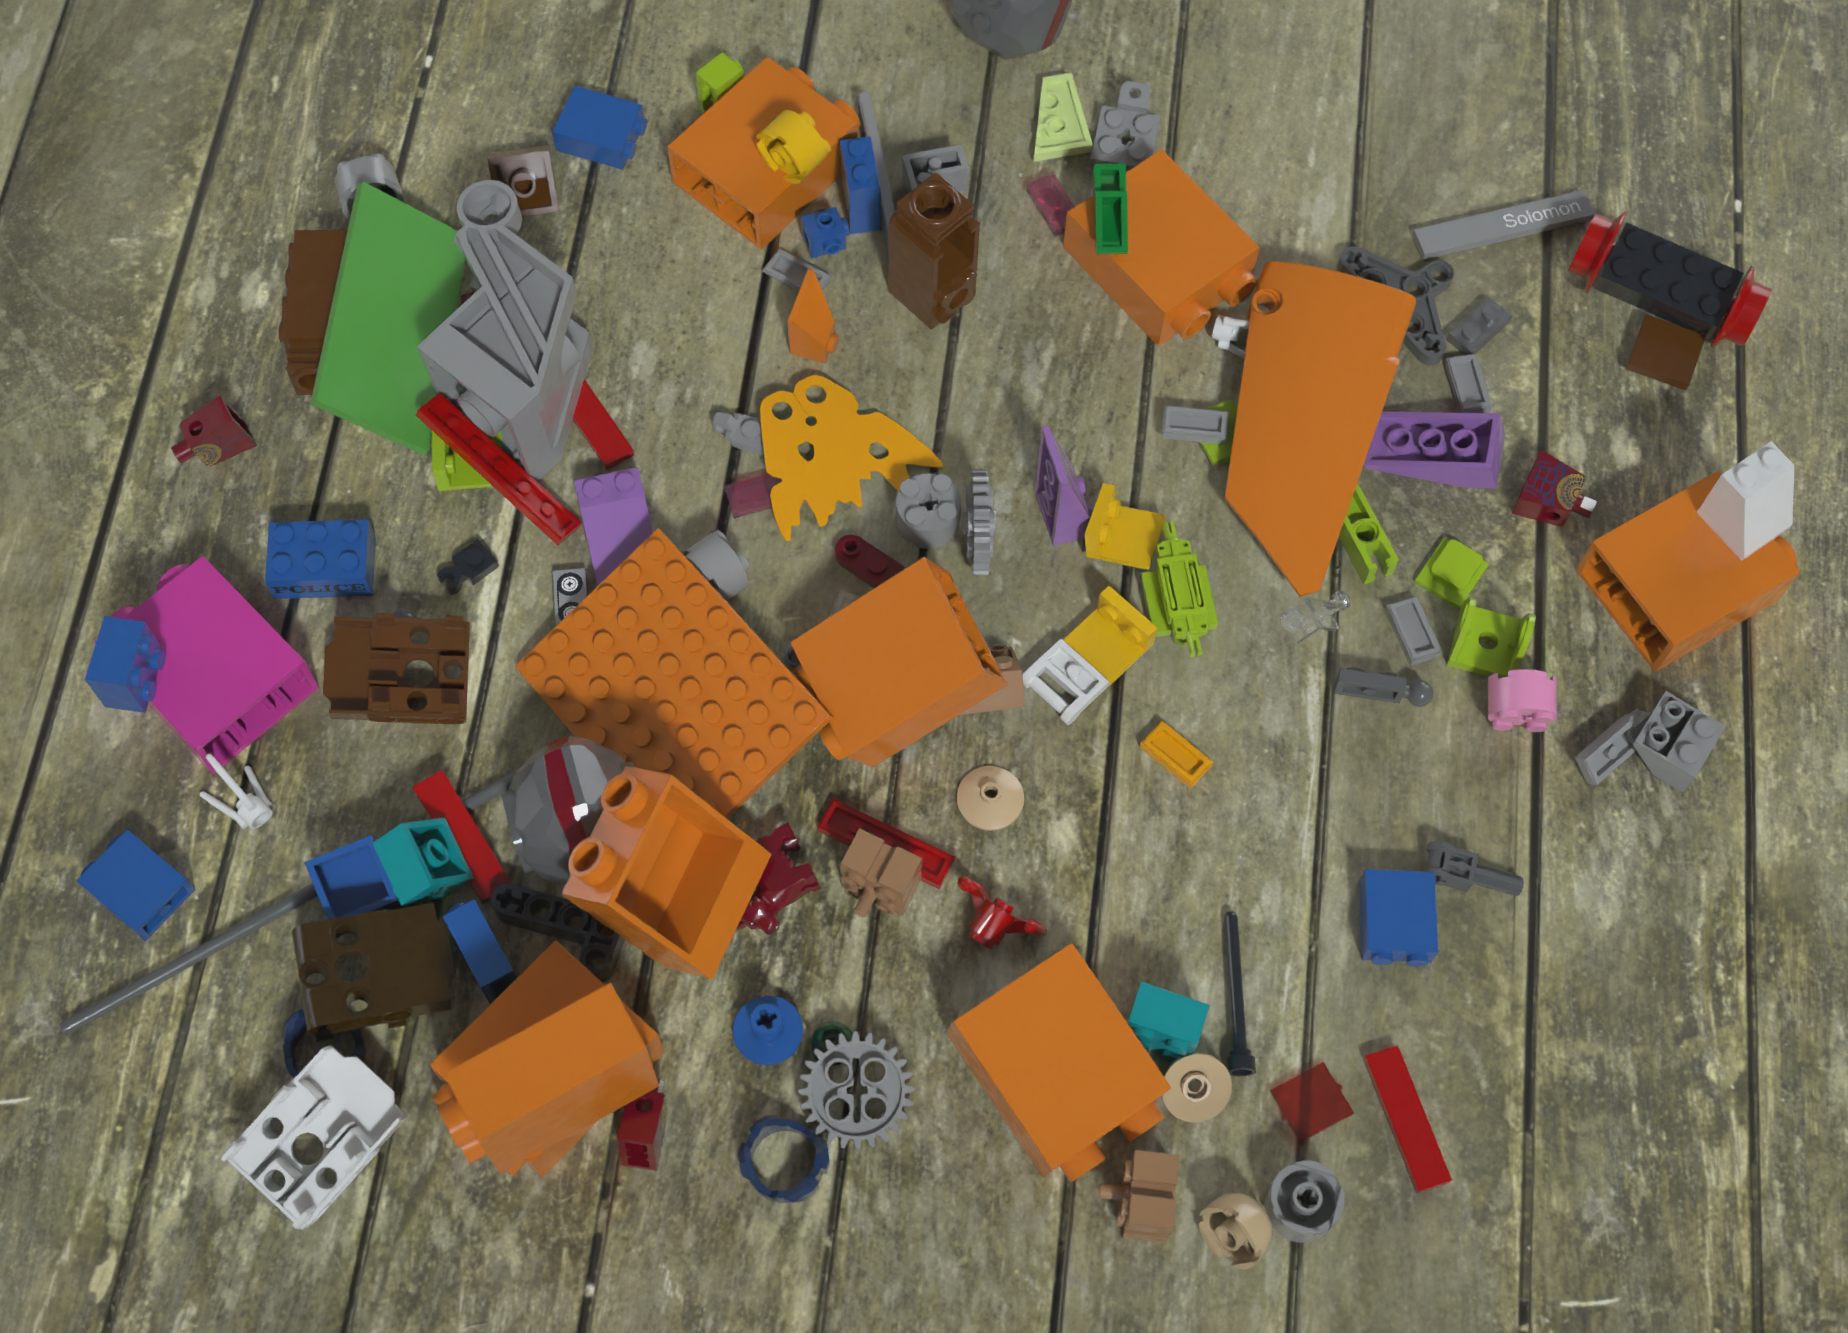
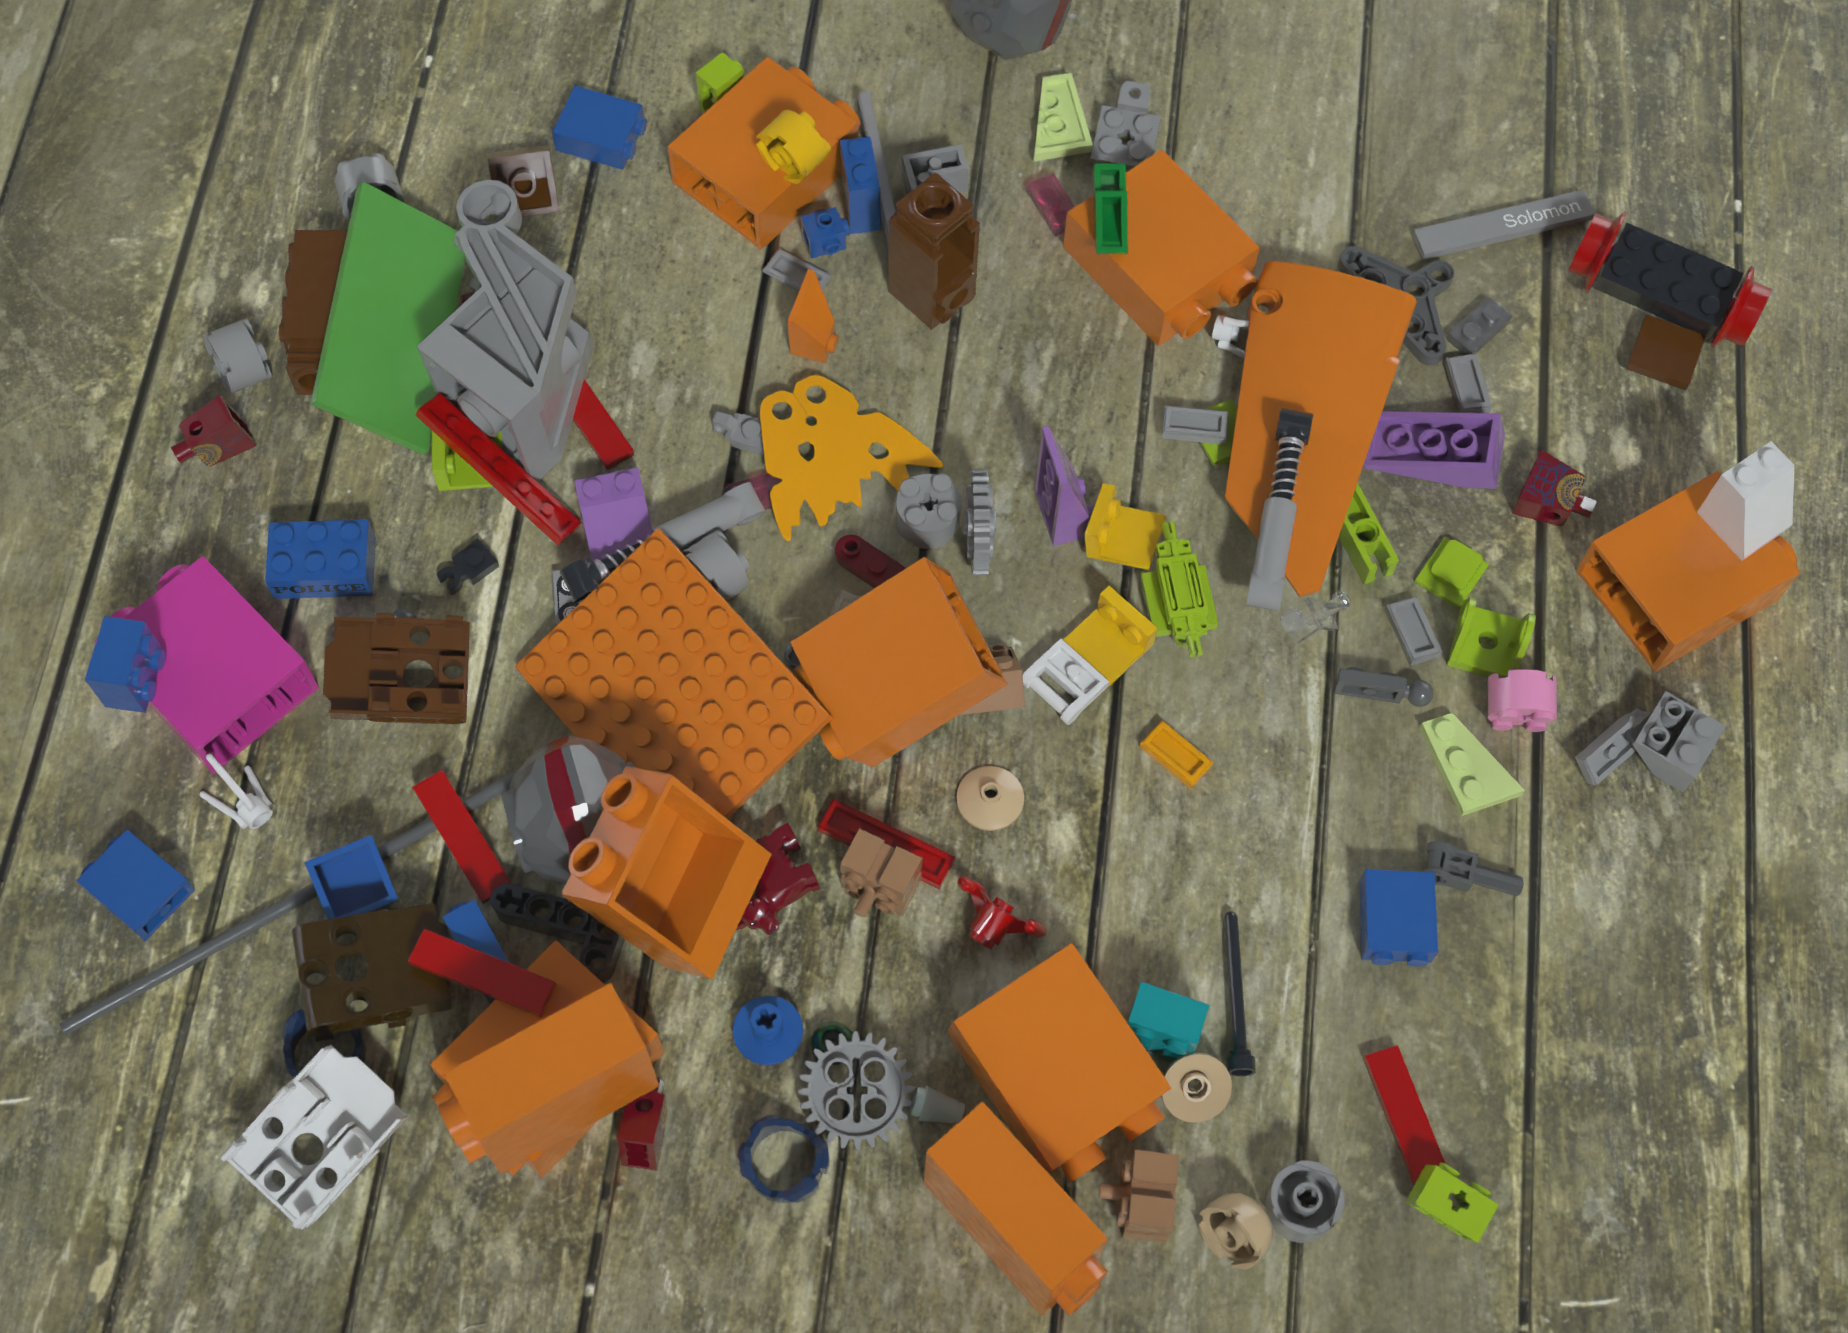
(236, 356): none -> light grey brick
(422, 861): teal brick -> none
(482, 973): none -> red tile
(732, 509): none -> light grey piece
(935, 1106): none -> light aqua cone
(1016, 1212): none -> orange brick
(1279, 513): none -> light grey piece
(1311, 1102): clear red piece -> none
(1431, 1199): none -> lime brick
(1467, 766): none -> yellowish green wing

